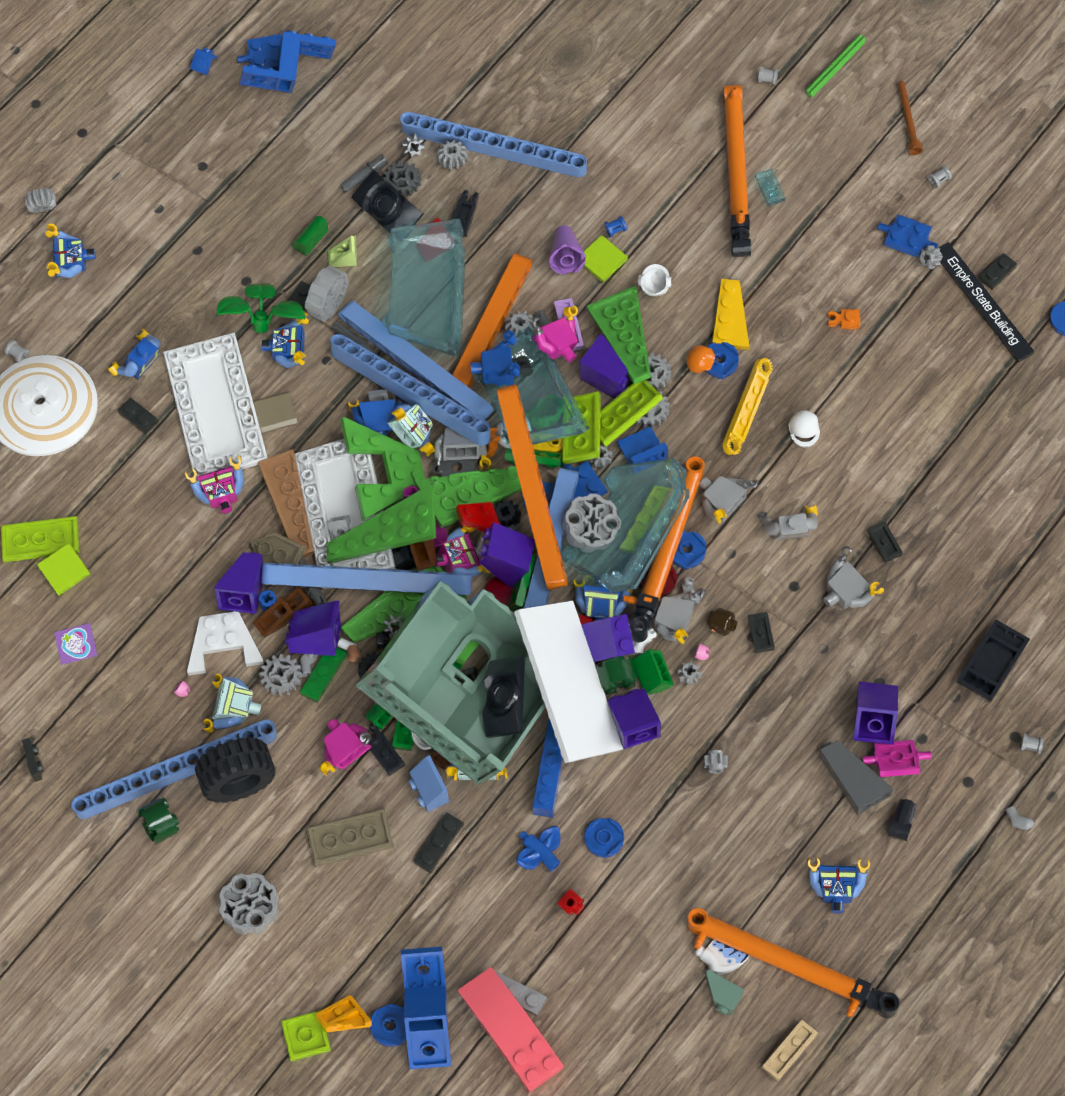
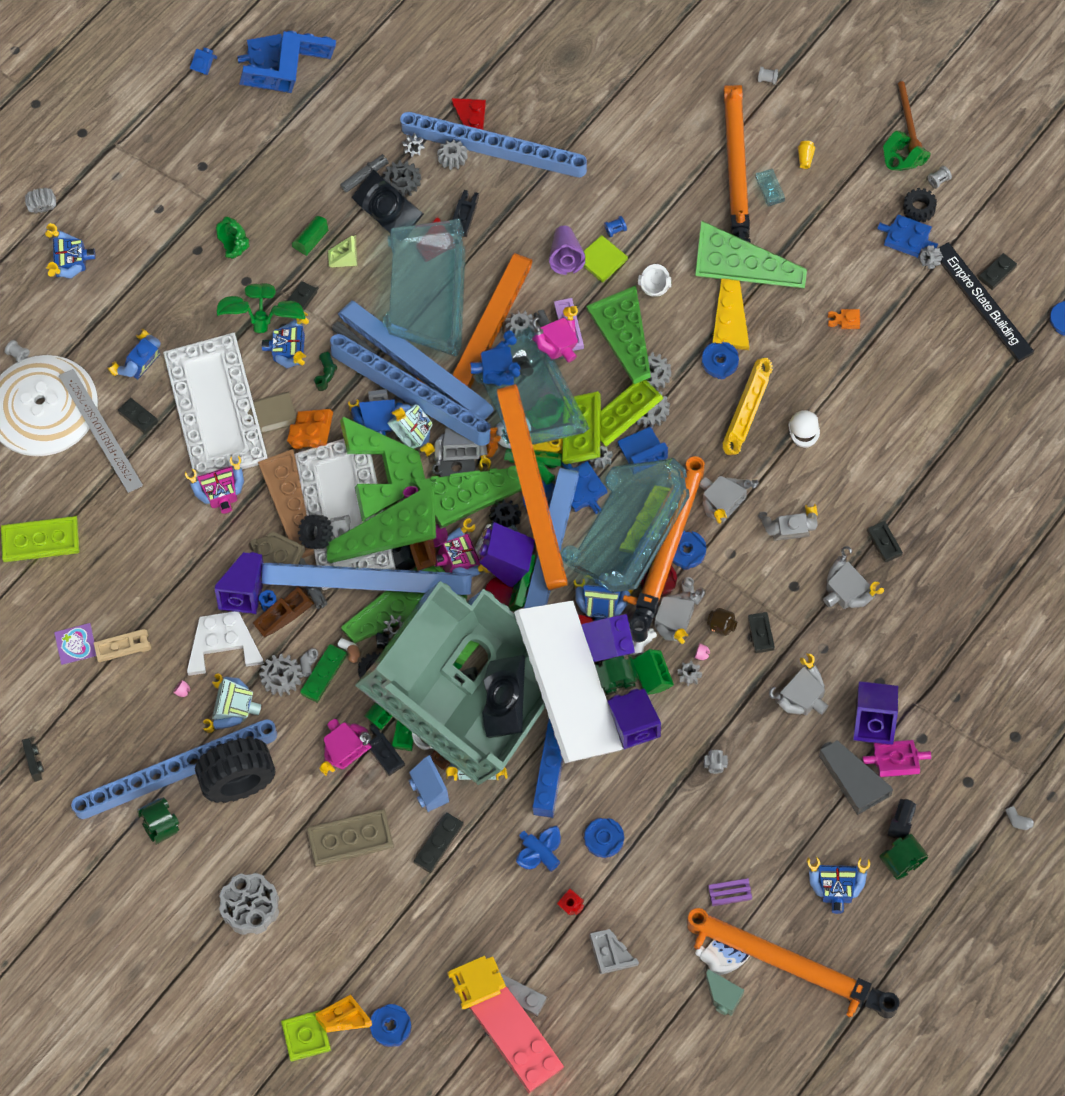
(63, 569): lime tile -> none
(100, 430): none -> light grey sticker
(122, 645): none -> tan plate
(232, 237): none -> green hair
(310, 429): none -> orange plate
(315, 630): dark purple slope -> none
(323, 531): none -> black tyre
(326, 293): light grey connector -> none
(329, 371): none -> dark green piece
(425, 1008): blue bracket -> none
(470, 112): none -> red wing
(477, 515): red wing -> none
(477, 980): none -> yellow plate
(545, 474): none -> green pin
(577, 511): light grey connector -> none
(604, 369): dark purple slope -> none
(610, 953): none -> light grey wing
(700, 359): orange hair -> none
(733, 258): none -> bright green wing
(747, 889): none -> medium lavender tile
(790, 1050): tan plate -> none
(803, 691): none -> light grey torso
(806, 151): none -> yellow cone
(837, 63): bright green axle -> none
(898, 141): none -> green piece
(904, 856): none -> dark green brick
(922, 196): none -> black tyre
(993, 660): black slope -> none
(1032, 743): light grey bush -> none

